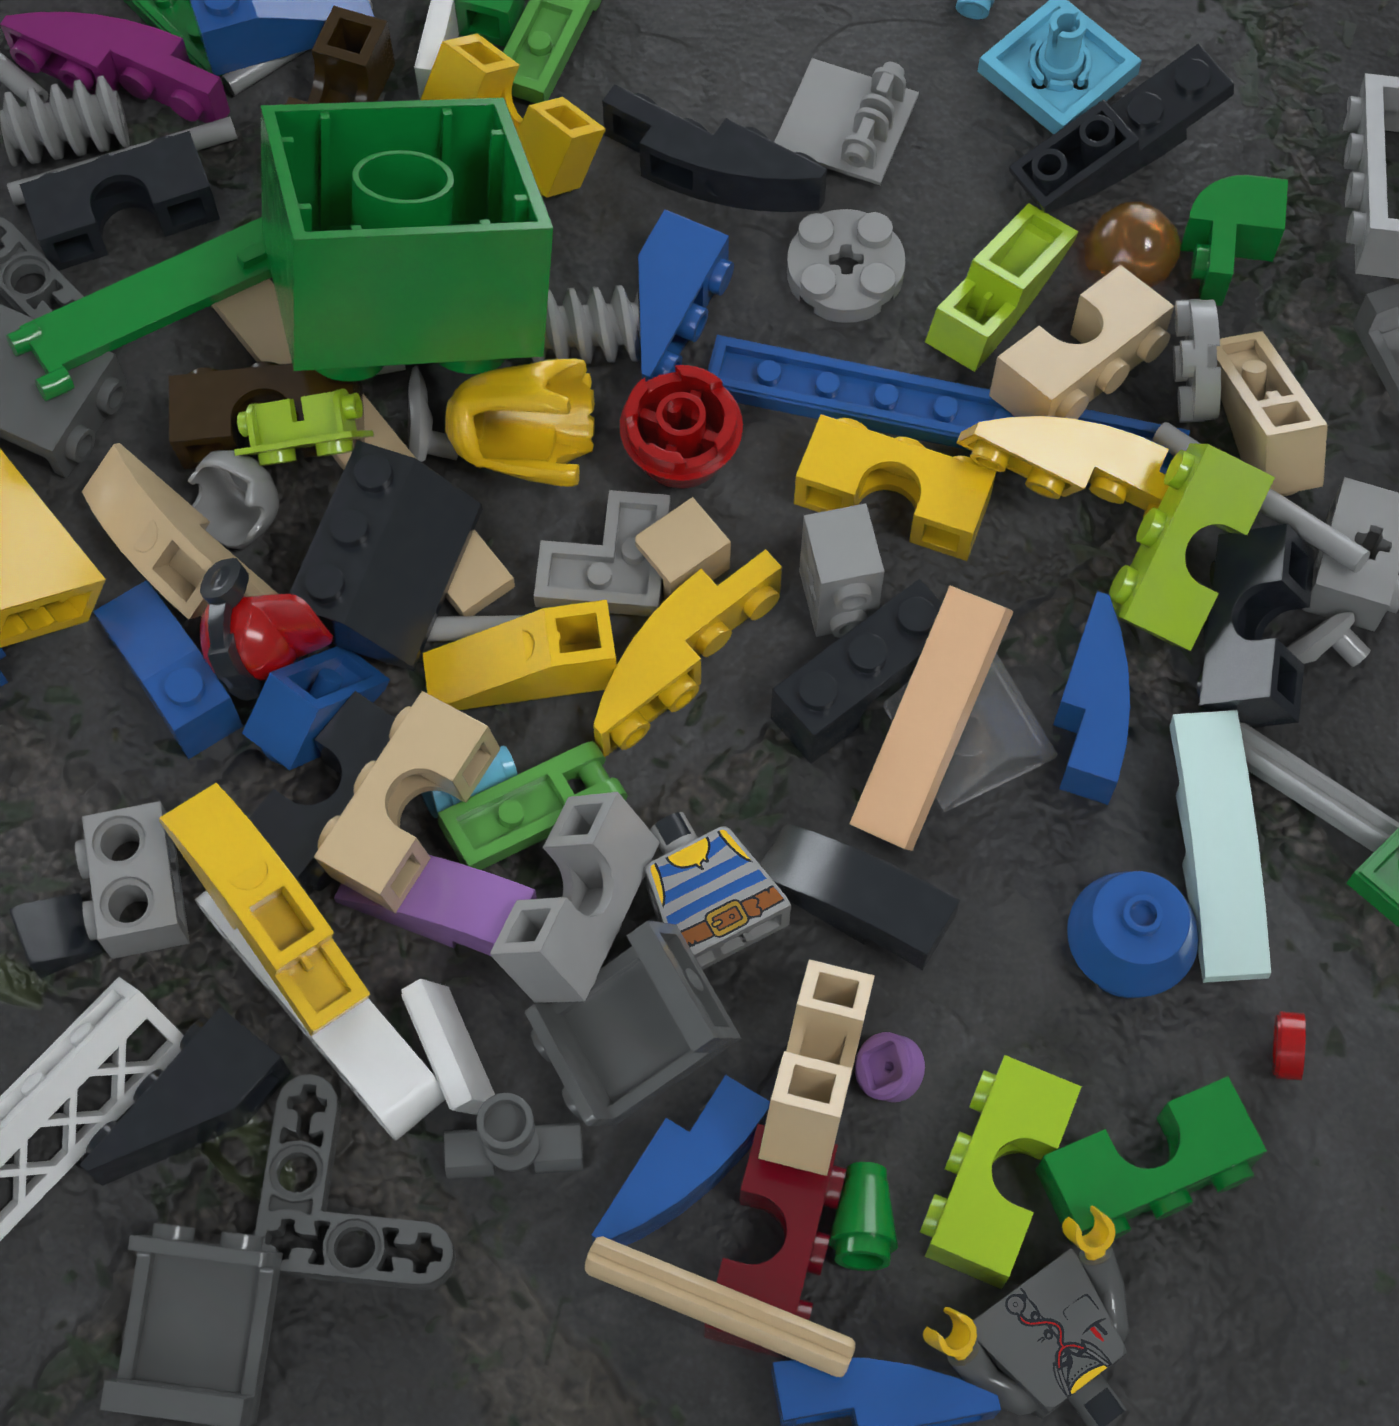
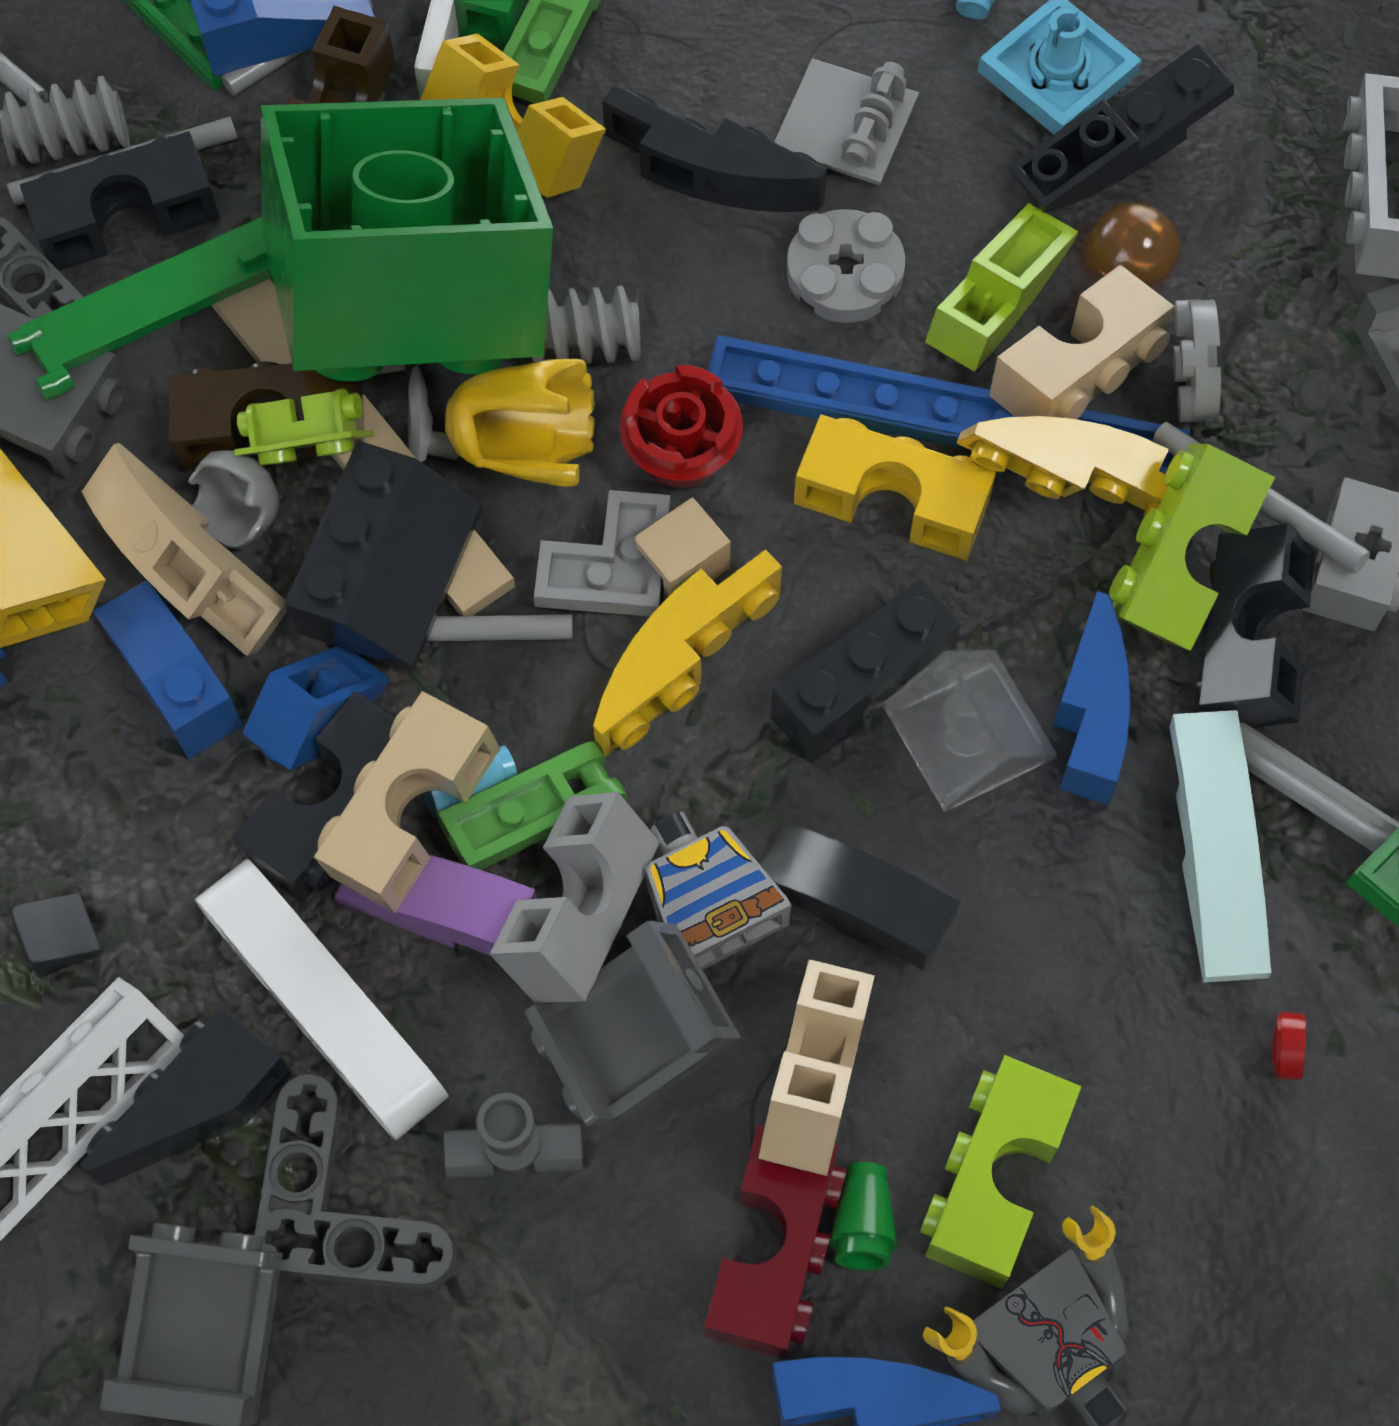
(123, 51): magenta slope -> none
(147, 876): light grey brick -> none
(253, 634): cap -> none
(266, 907): yellow slope -> none
(447, 1045): white tile -> none
(526, 658): yellow slope -> none
(677, 278): blue slope -> none
(684, 1164): blue slope -> none
(720, 1306): tan axle -> none
(840, 569): light grey brick -> none
(889, 1067): medium lavender tile -> none
(931, 718): light nougat tile -> none
(1133, 934): blue cone -> none
(1207, 1144): green arch -> none
(1230, 220): green brick -> none
(1271, 414): tan slope -> none
(1329, 633): light grey bar -> none

